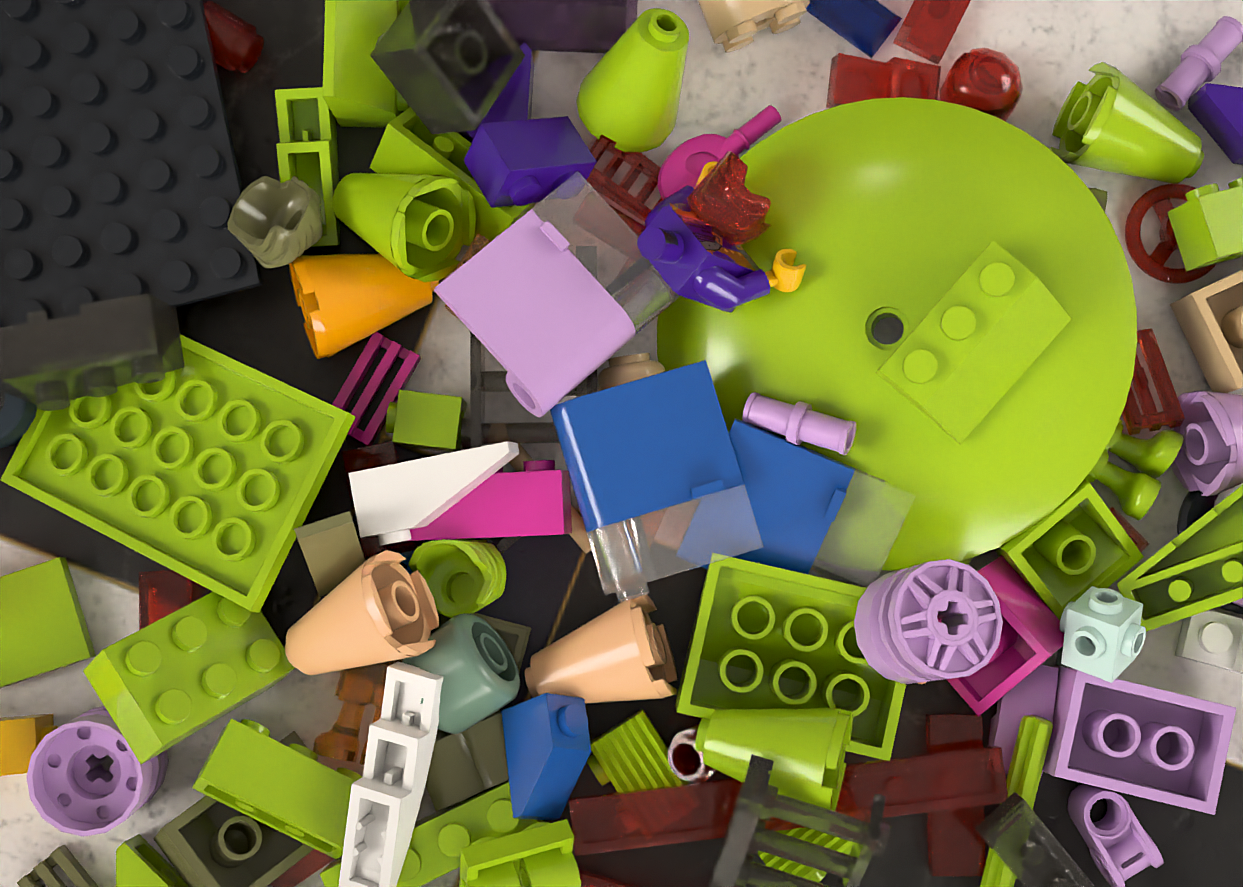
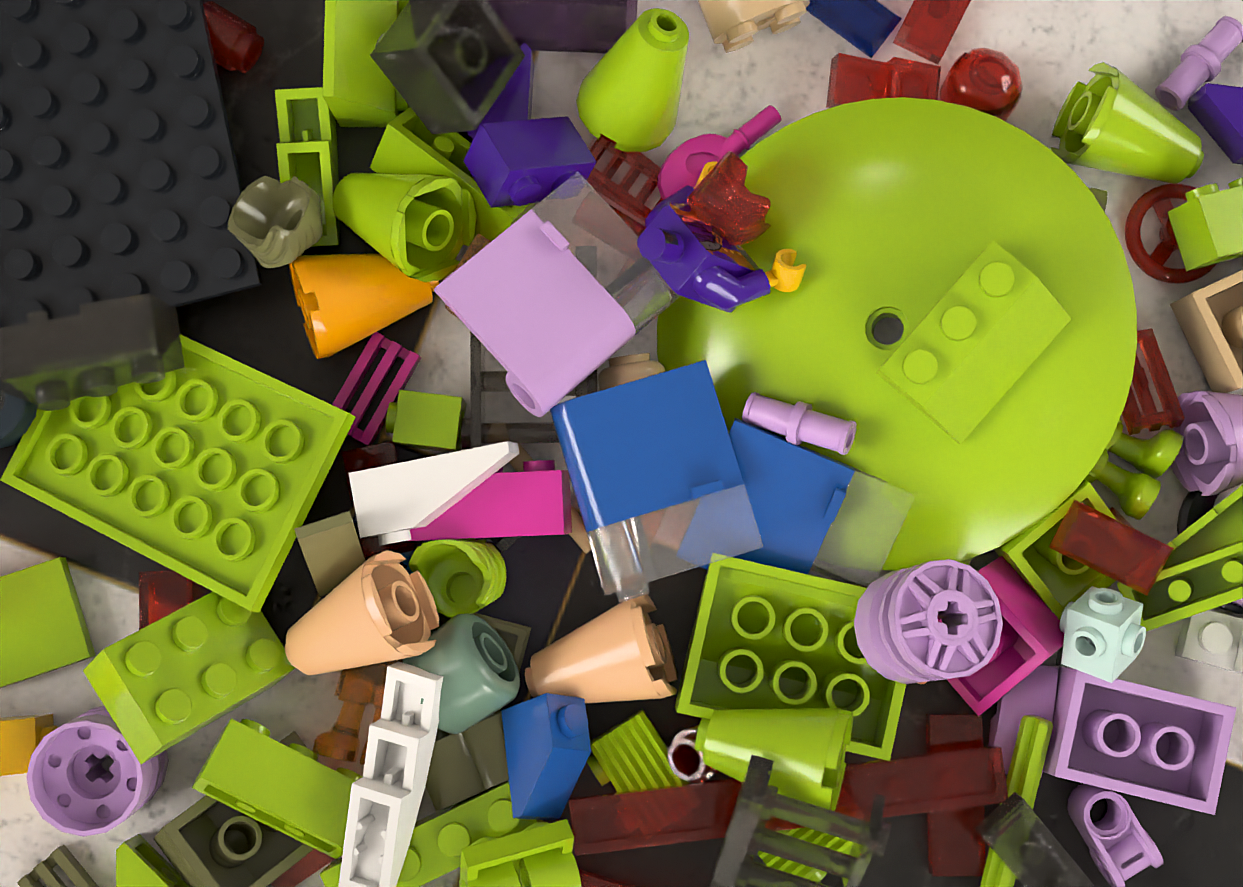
(1111, 547): none -> clear red tile

